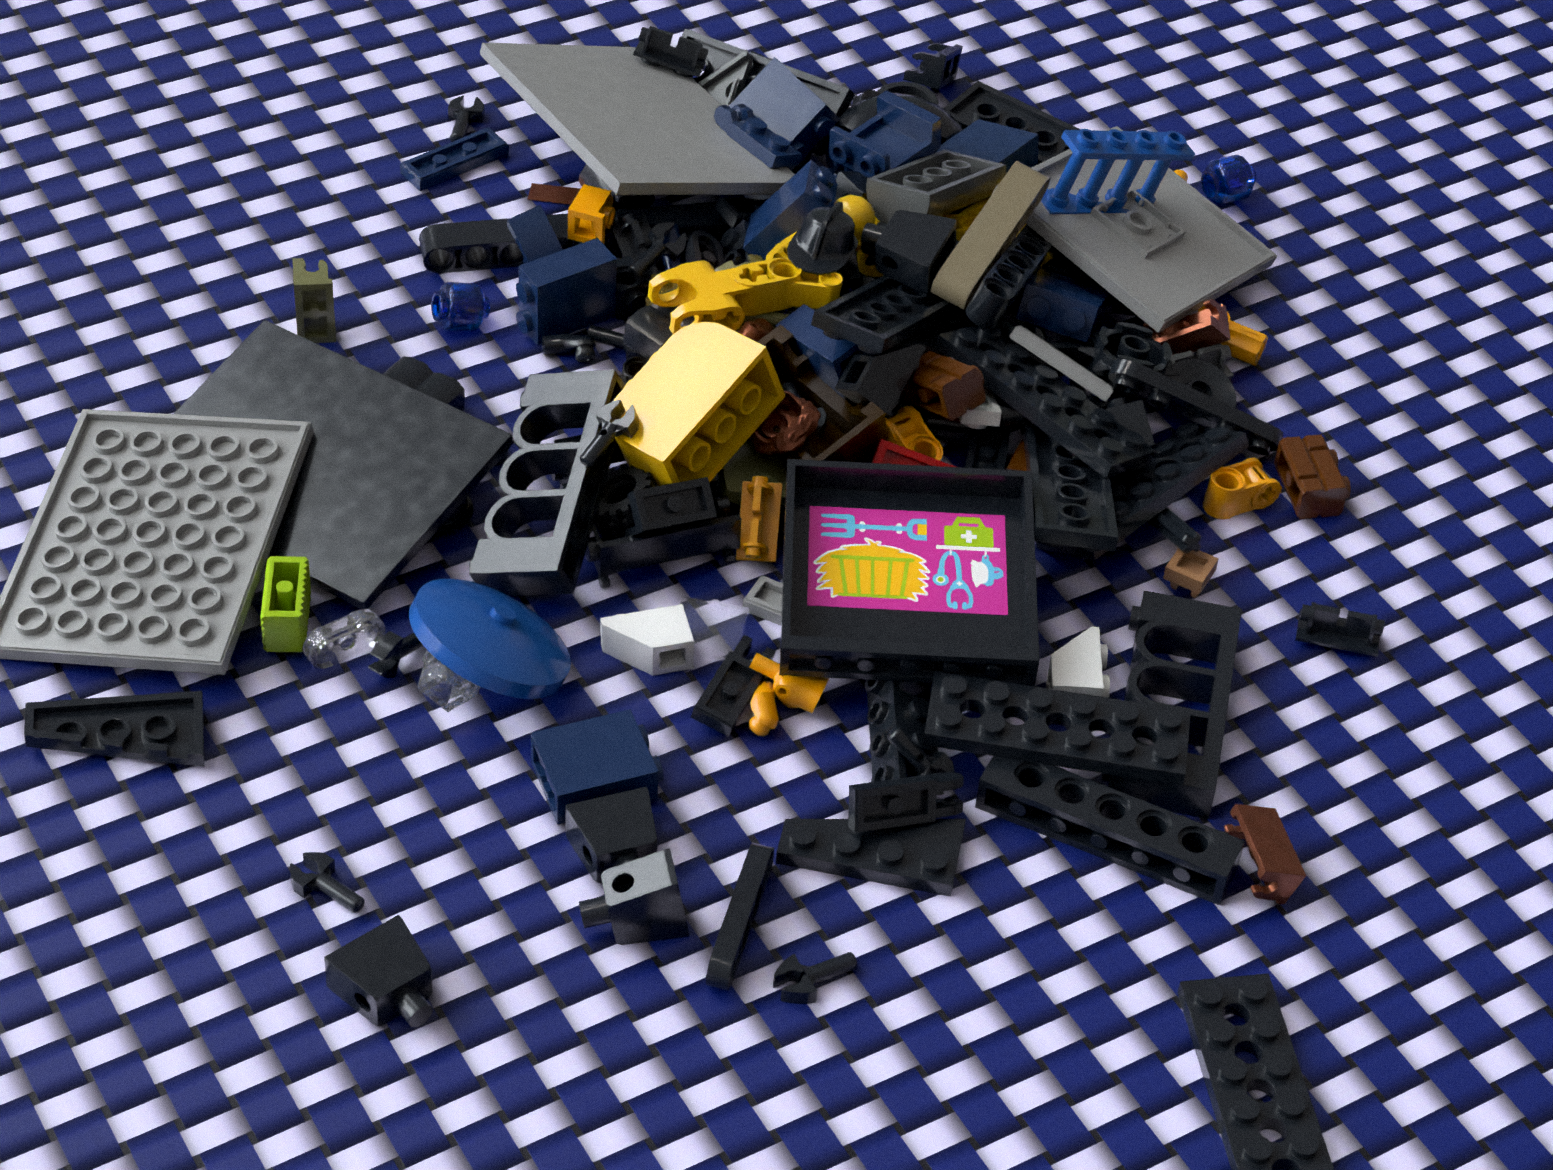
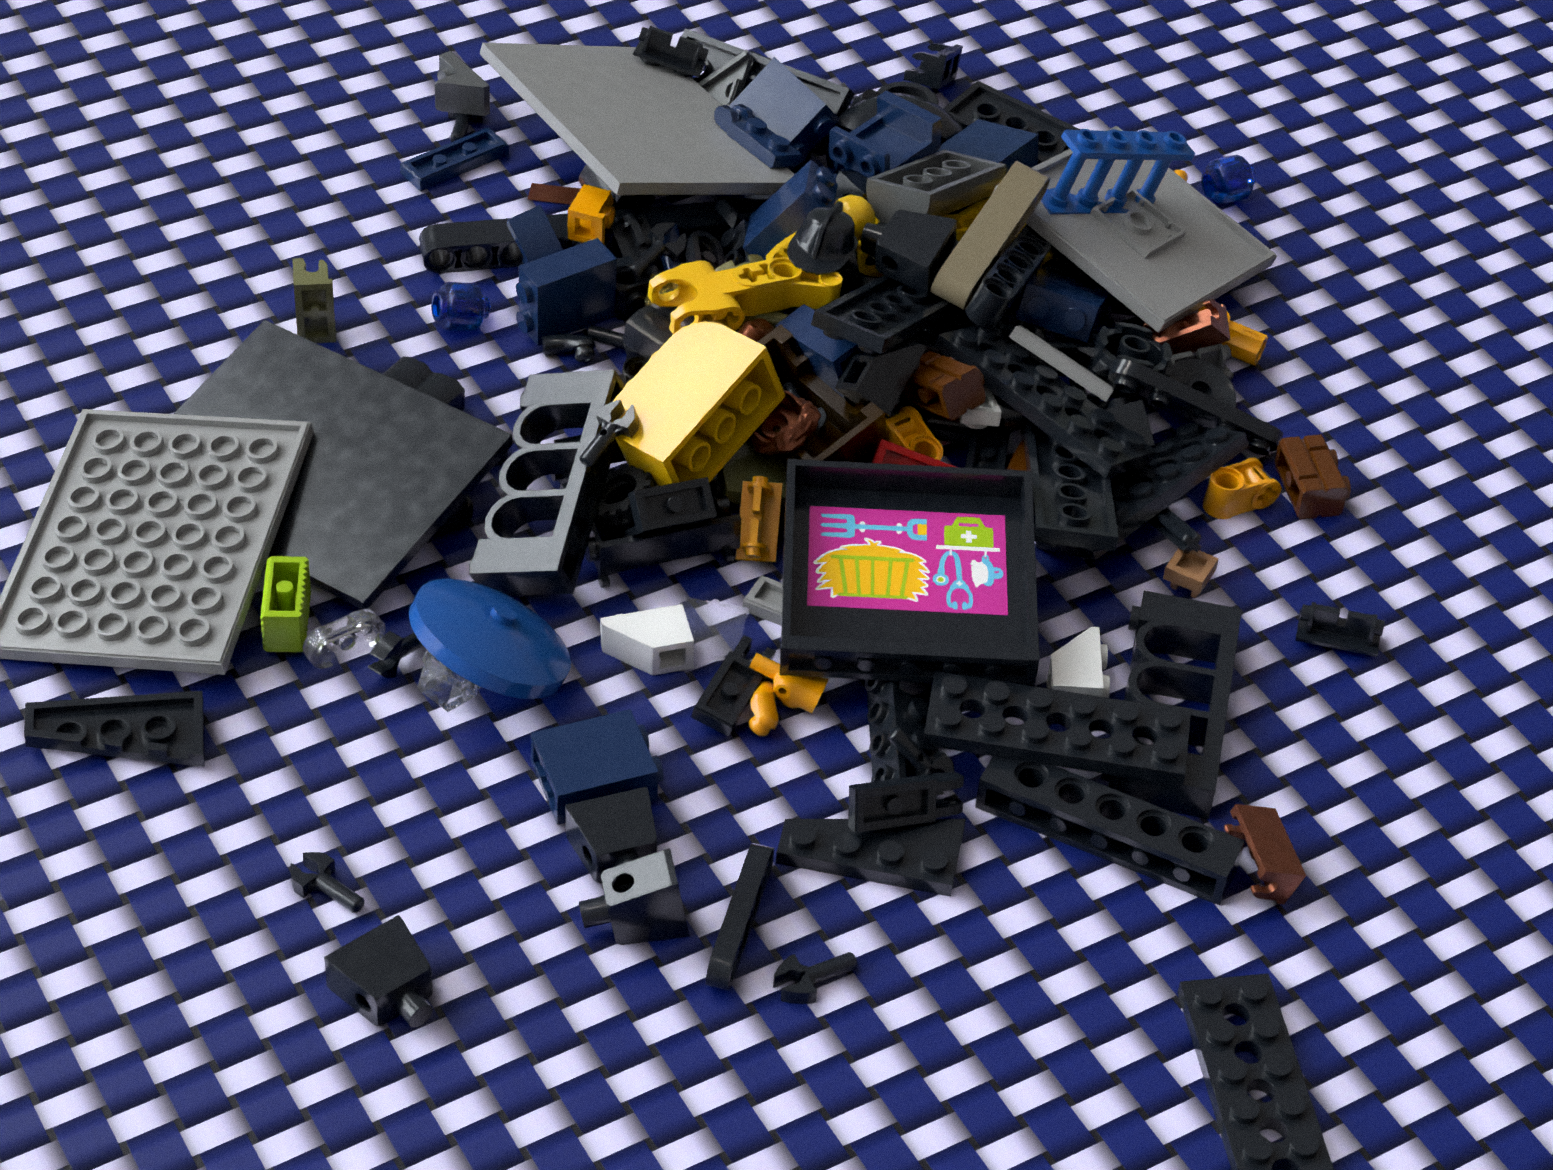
(460, 88): none -> dark grey slope

